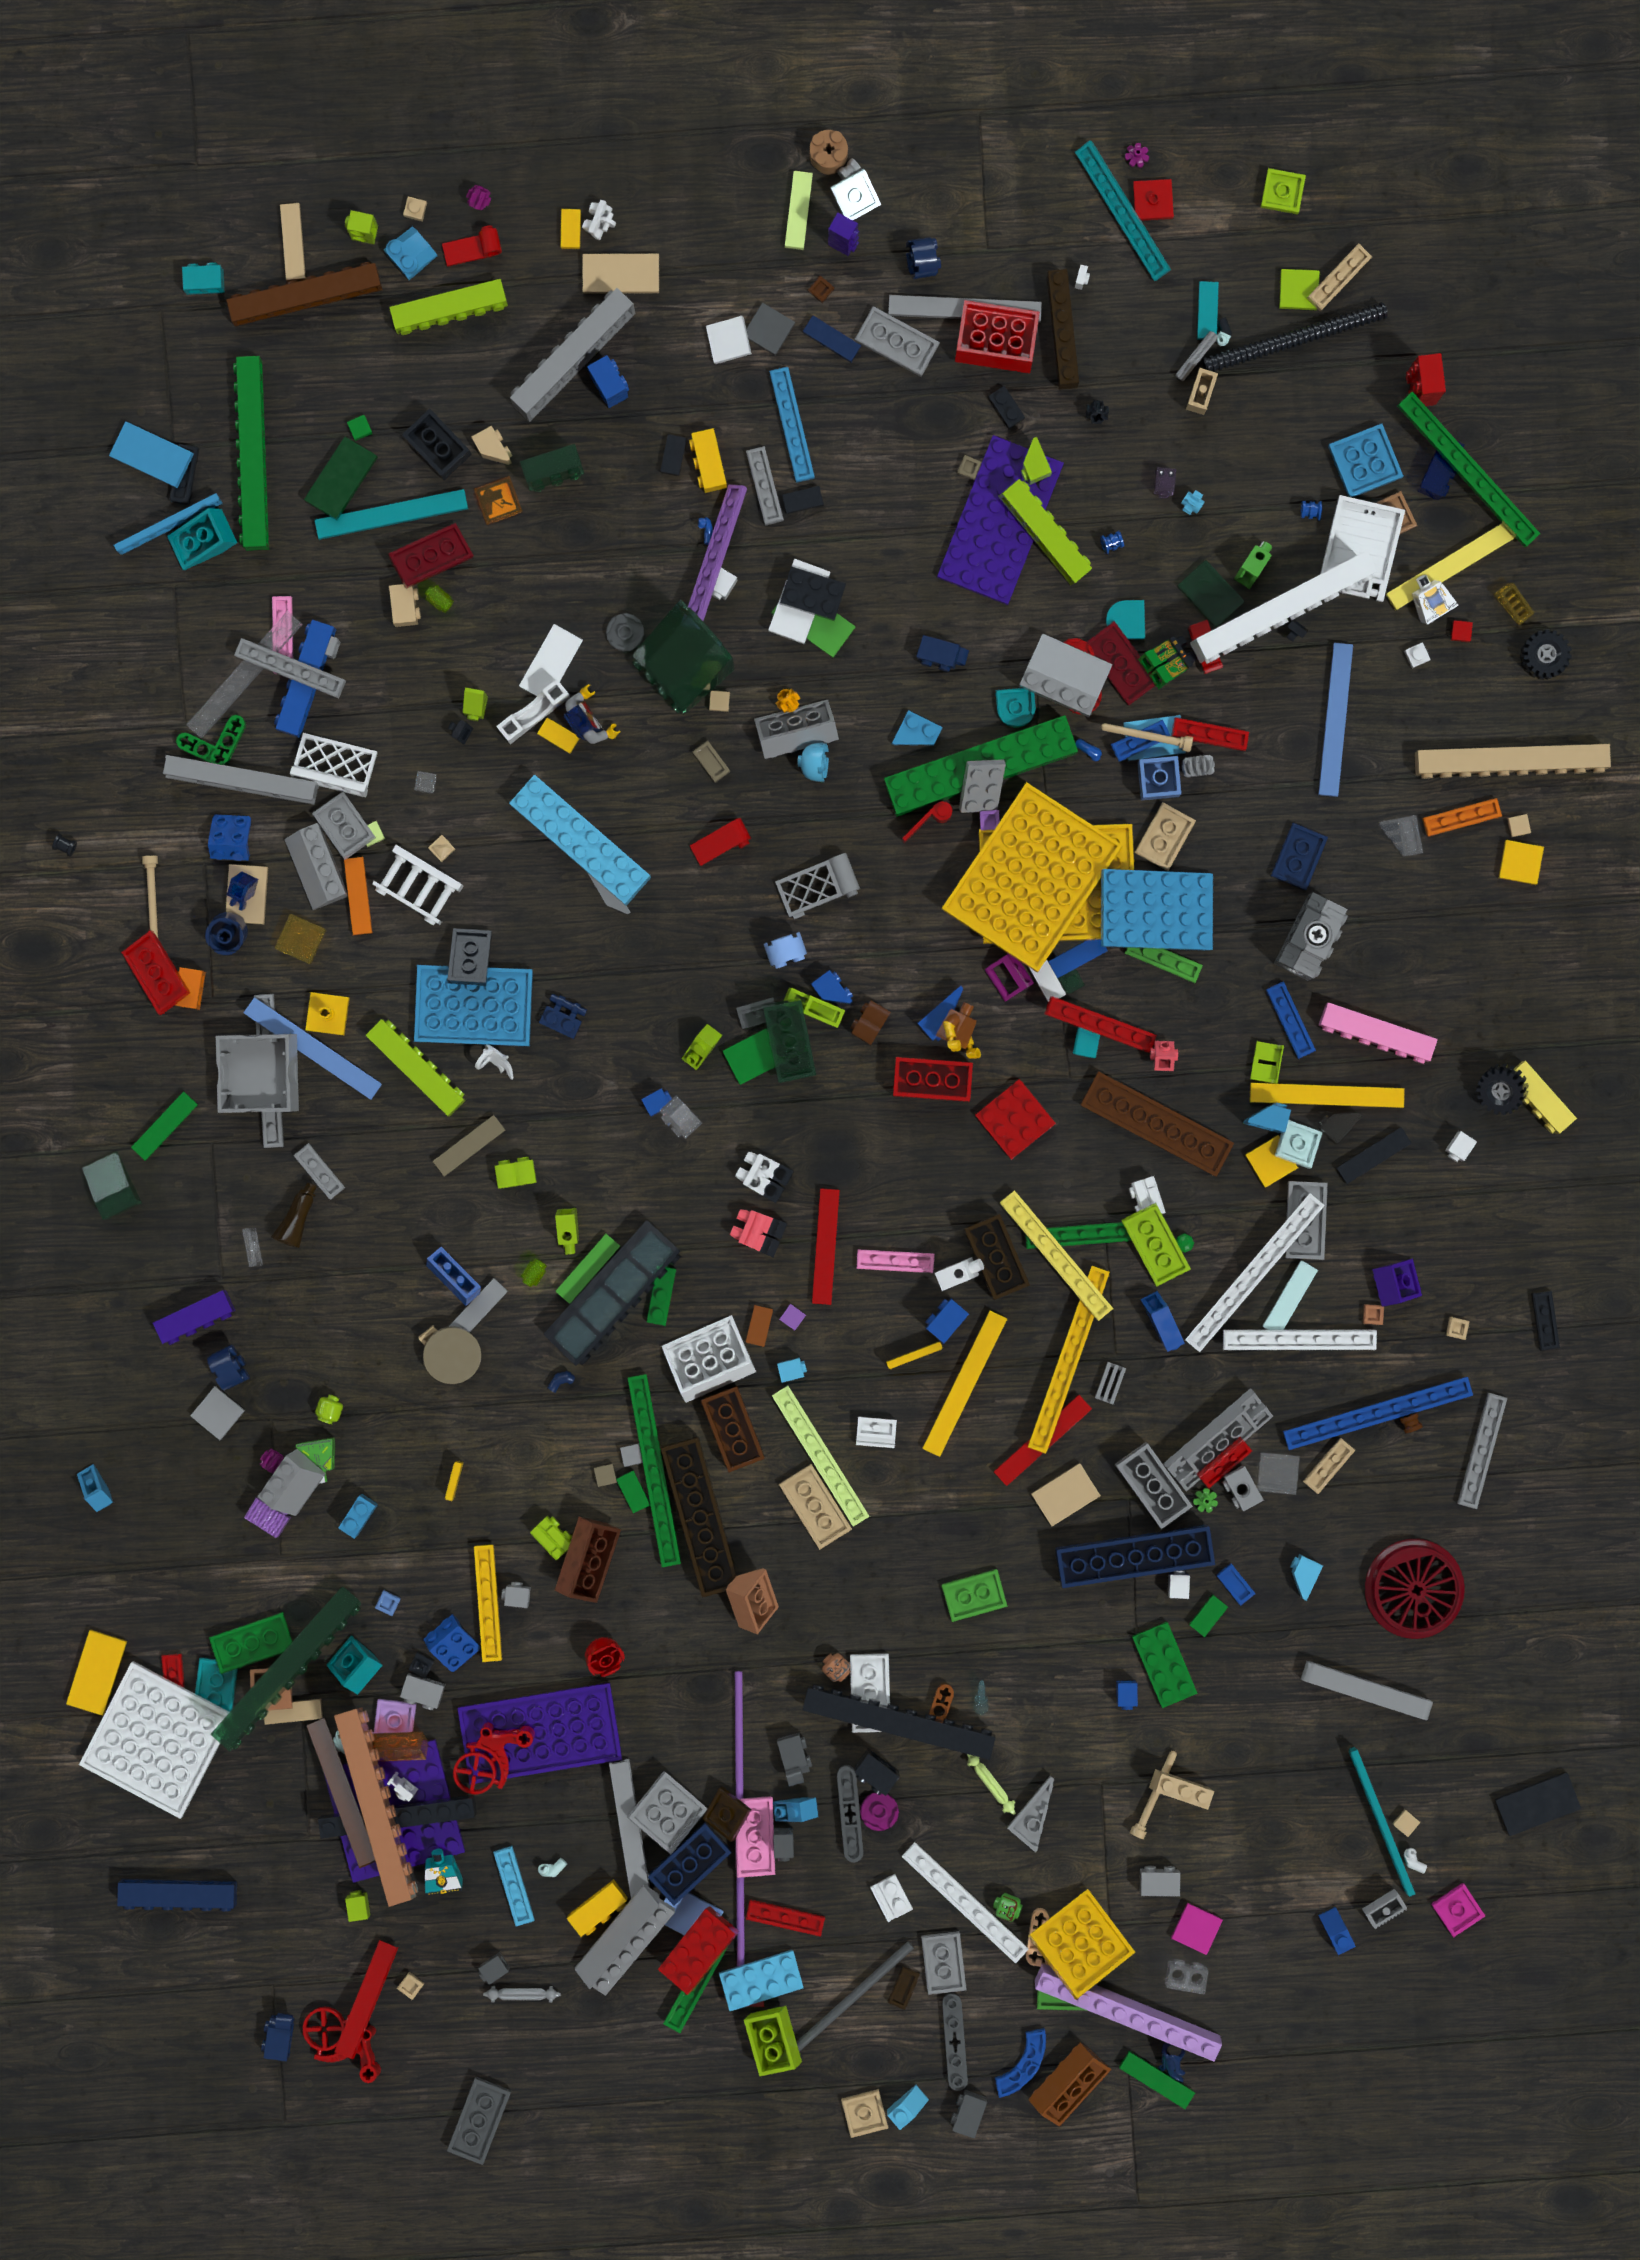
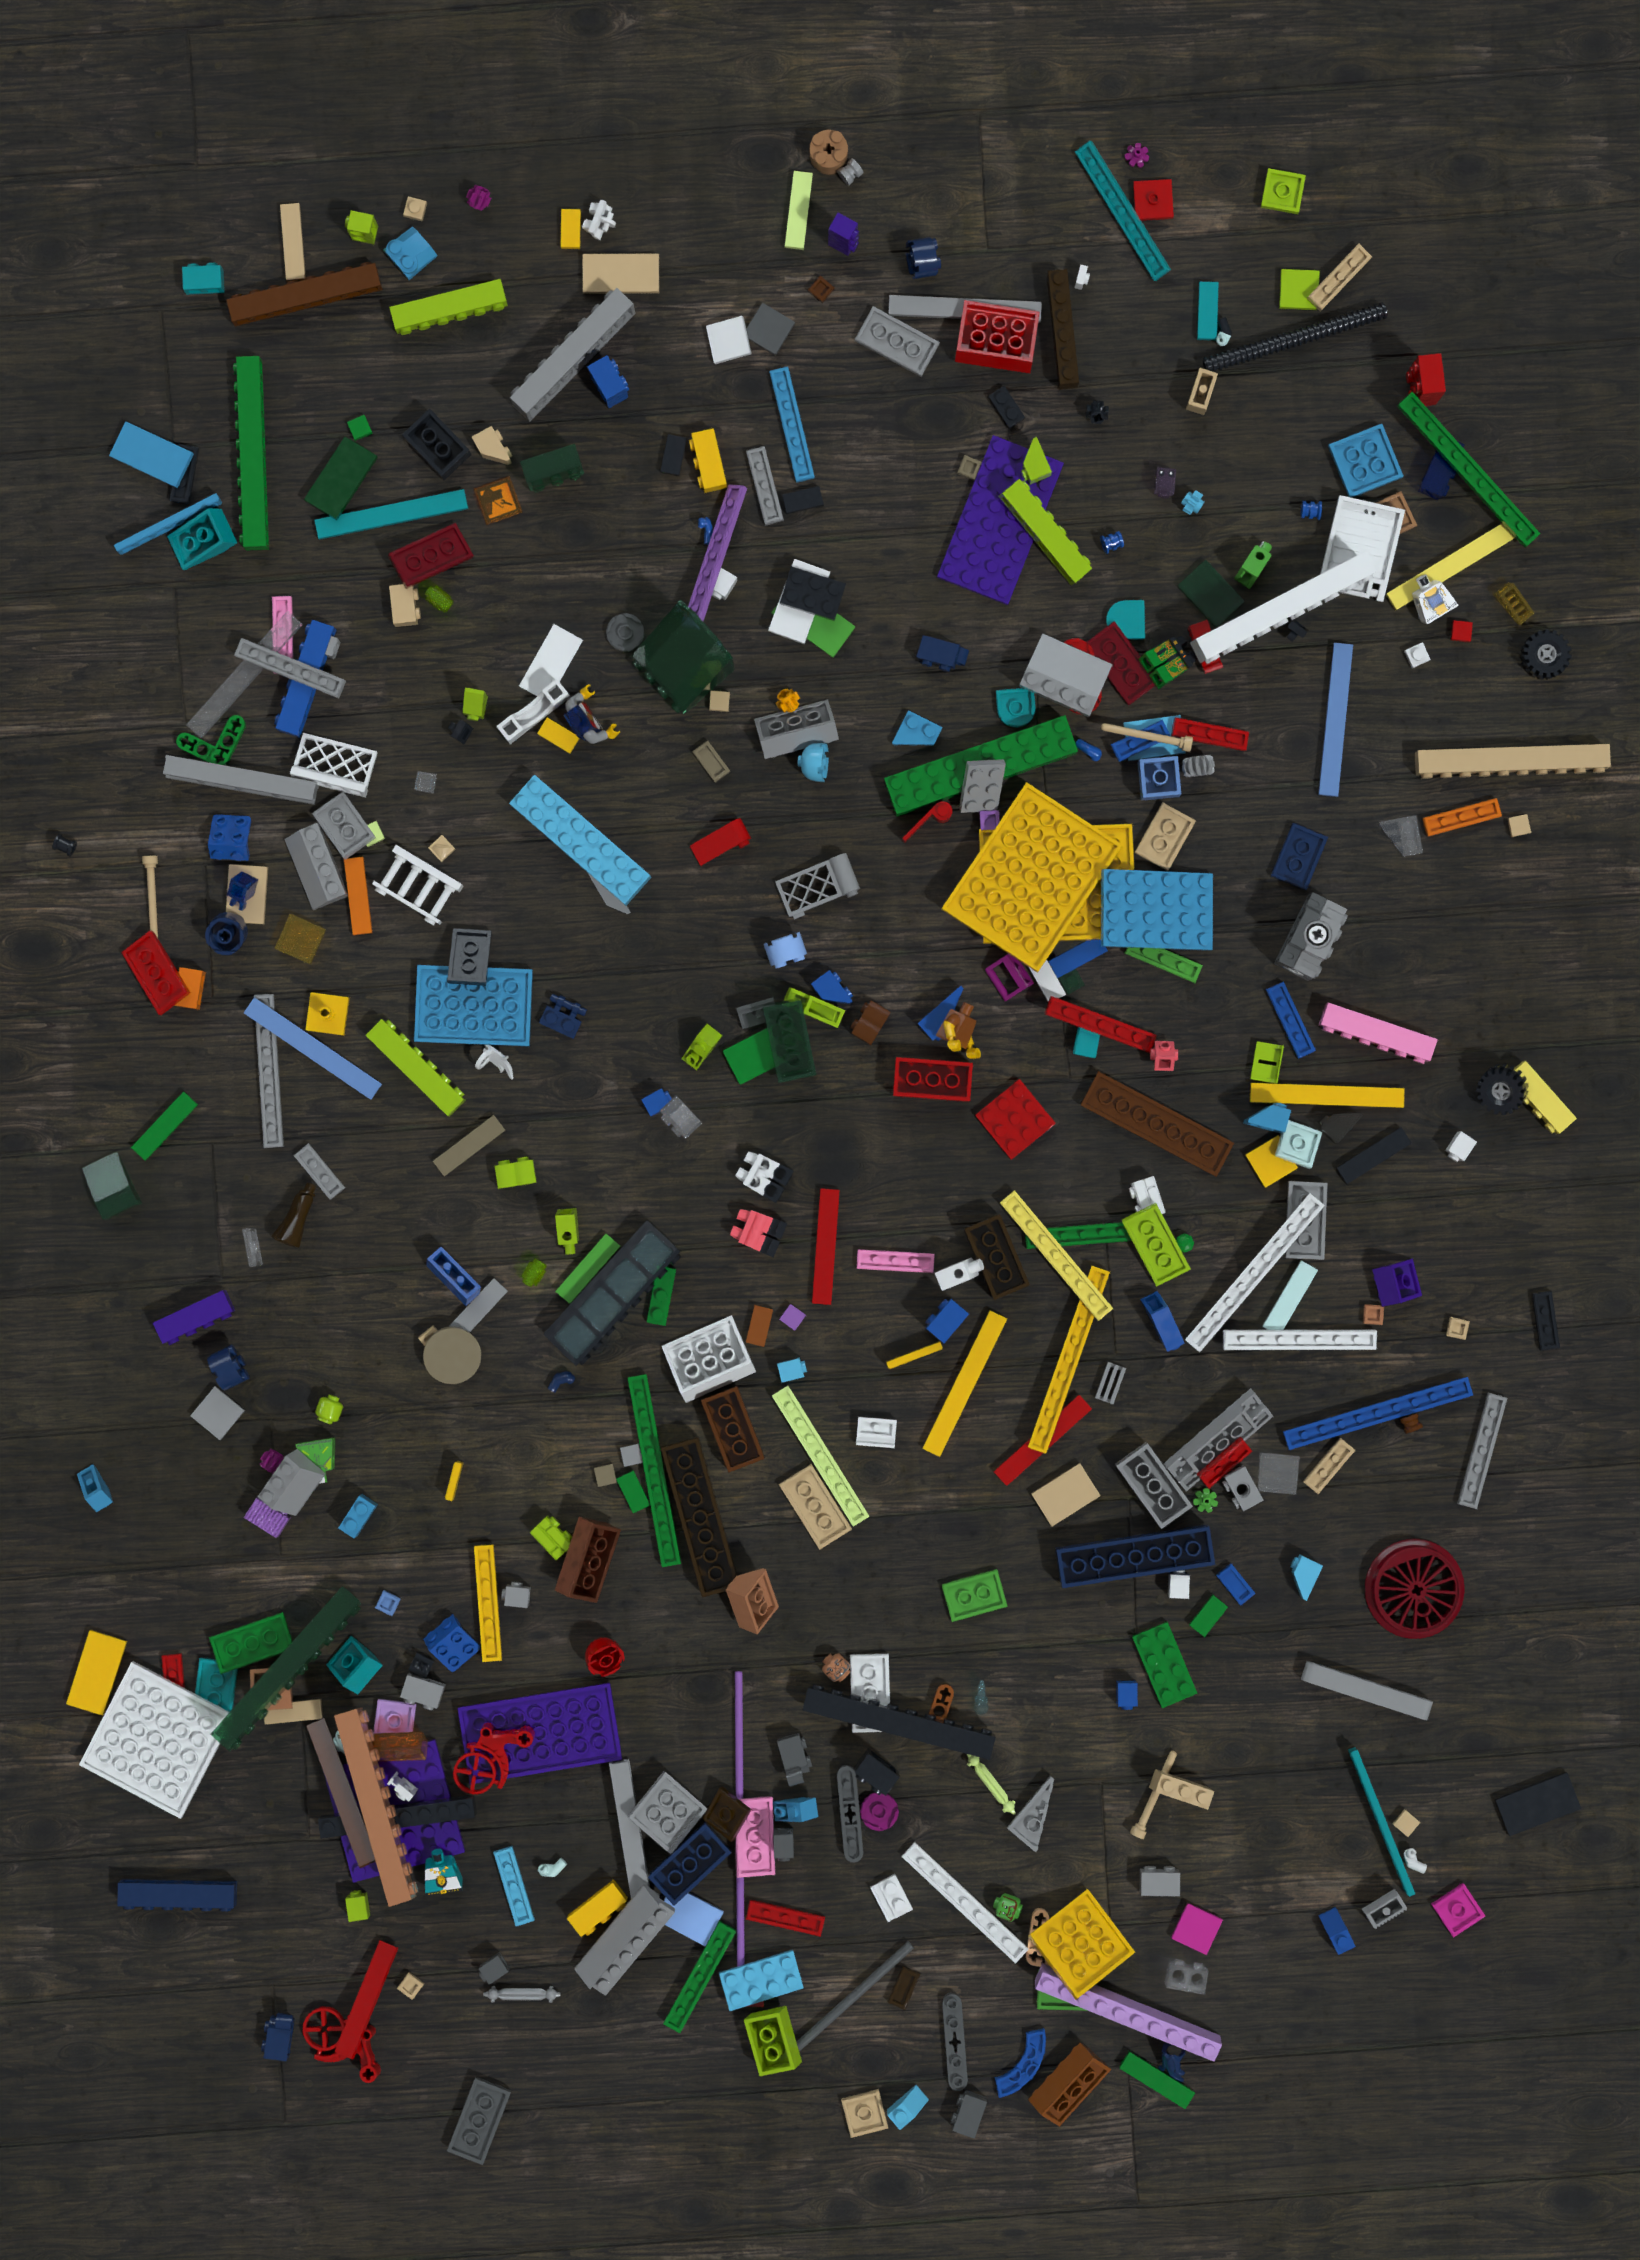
(257, 1073): light grey tile -> none
(473, 248): red door -> none
(698, 1950): red brick -> none
(831, 339): dark blue tile -> none
(855, 195): light aqua tile -> none
(943, 1962): light grey tile -> none
(1196, 356): light grey axle -> none
(1521, 862): yellow tile -> none

